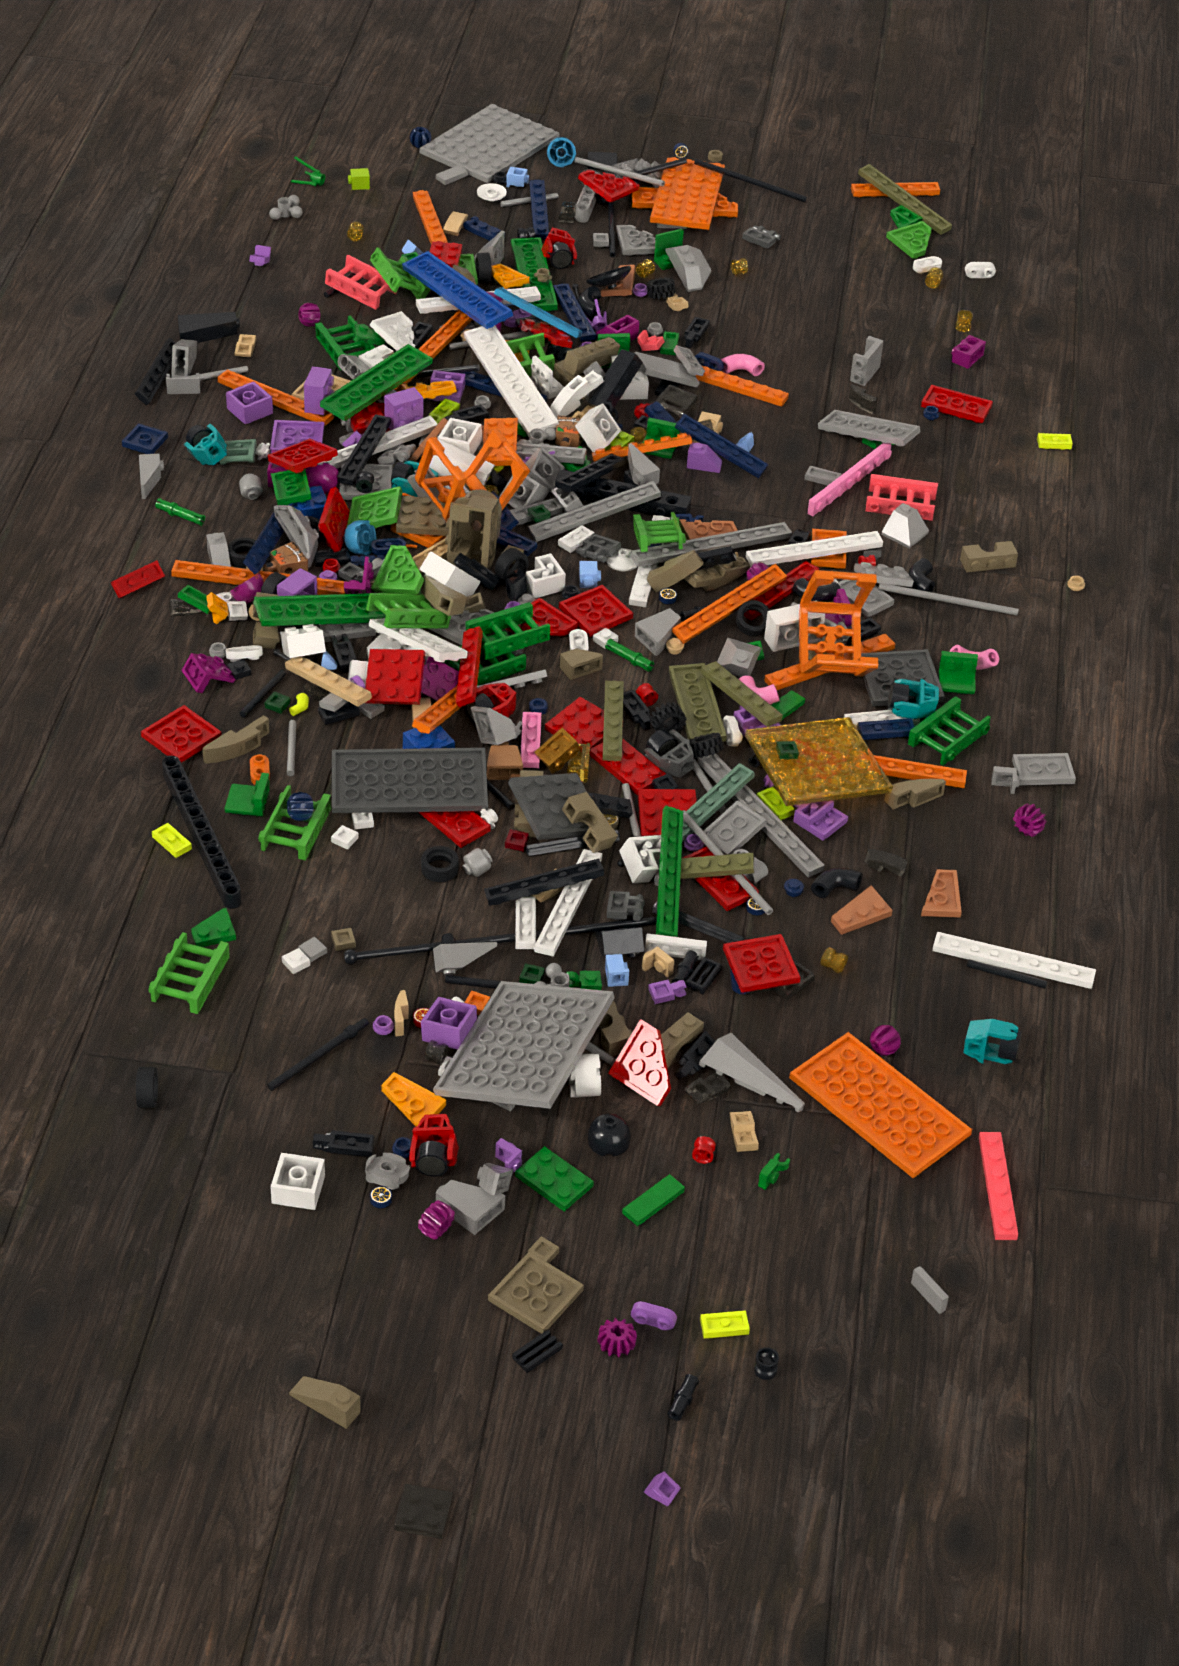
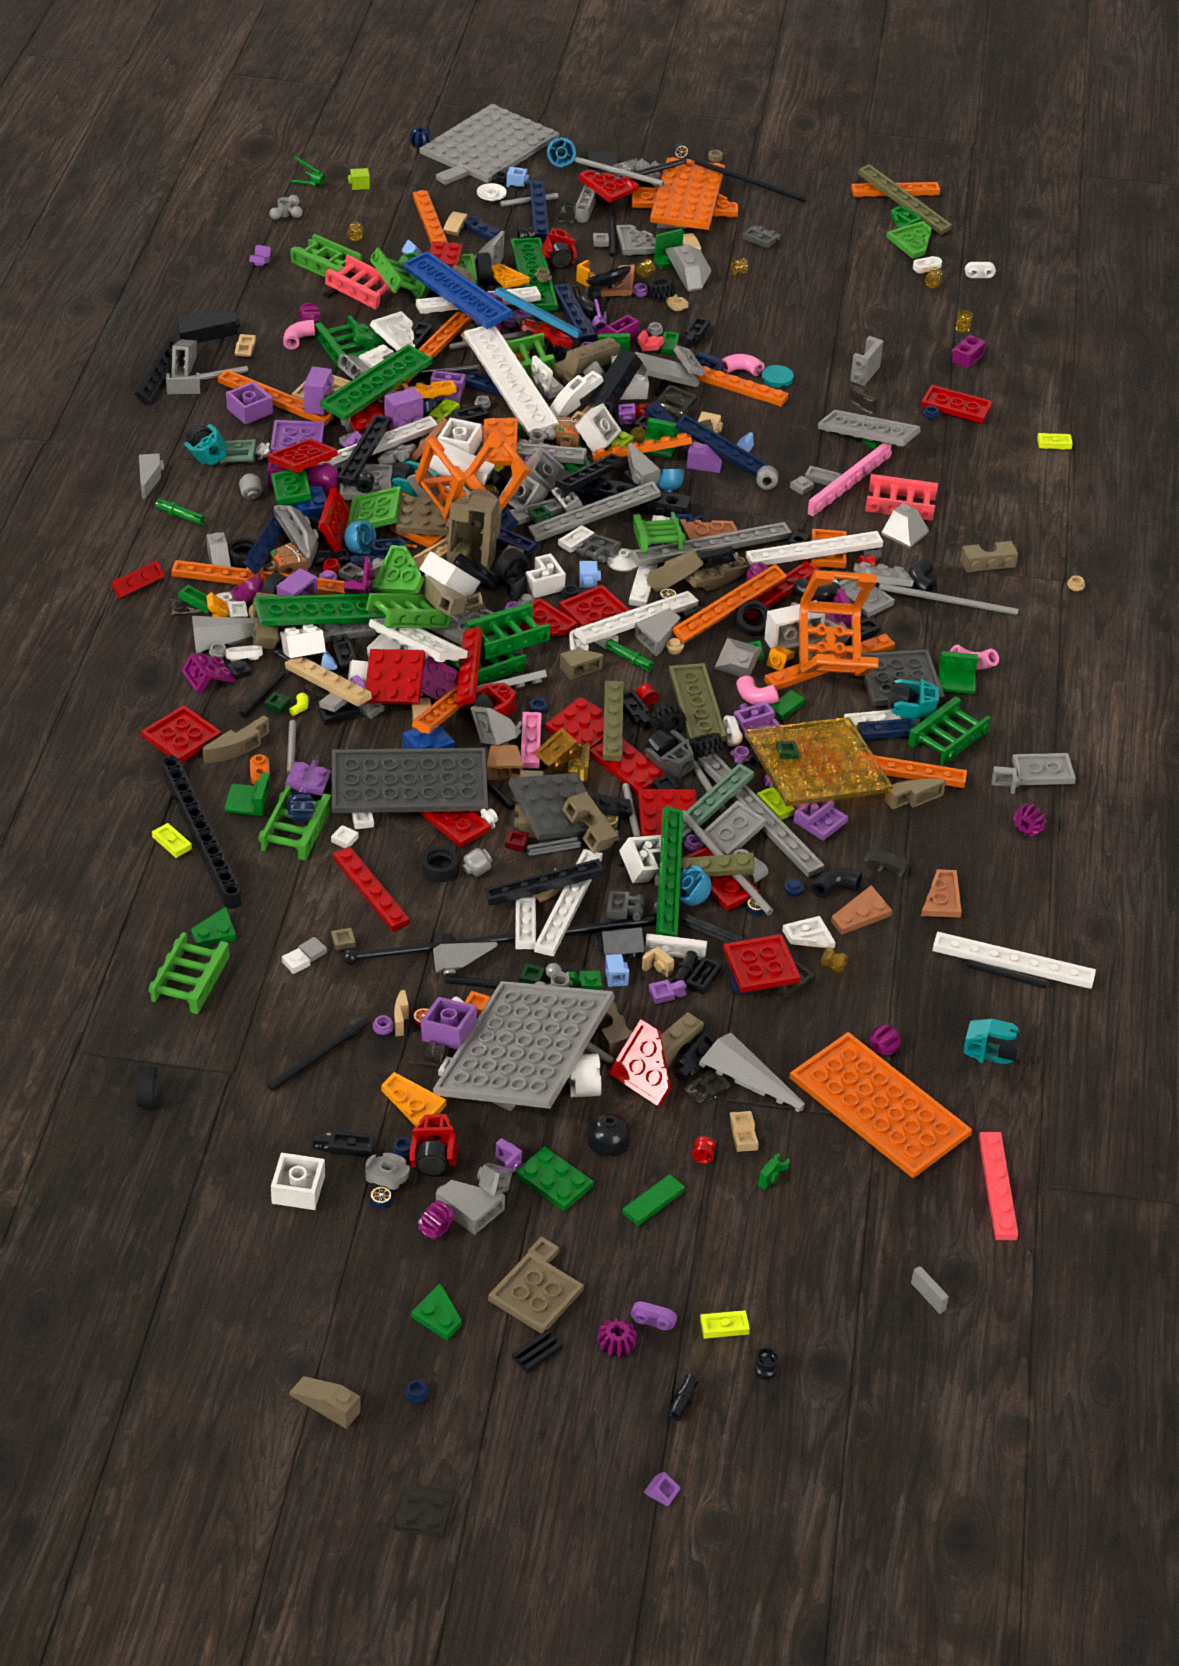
(144, 439): dark blue plate -> none
(221, 629): none -> light grey wedge
(297, 331): none -> bright pink cylinder
(308, 778): none -> medium lavender plate
(313, 256): none -> bright green fence
(371, 889): none -> red plate
(416, 1391): none -> dark blue plate
(429, 405): none -> dark blue plate
(438, 1313): none -> green wing
(584, 273): none -> light orange panel
(627, 413): none -> medium lavender bracket
(627, 620): none -> white plate
(670, 479): none -> dark azure cylinder
(691, 240): none -> tan slope
(694, 886): none -> dark azure cylinder
(740, 754): none -> medium lavender plate
(741, 694): olive plate -> none
(767, 477): none -> light grey head
(777, 376): none -> teal tile
(778, 657): none -> light orange bracket
(801, 485): none -> light grey plate
(809, 933): none -> white wing

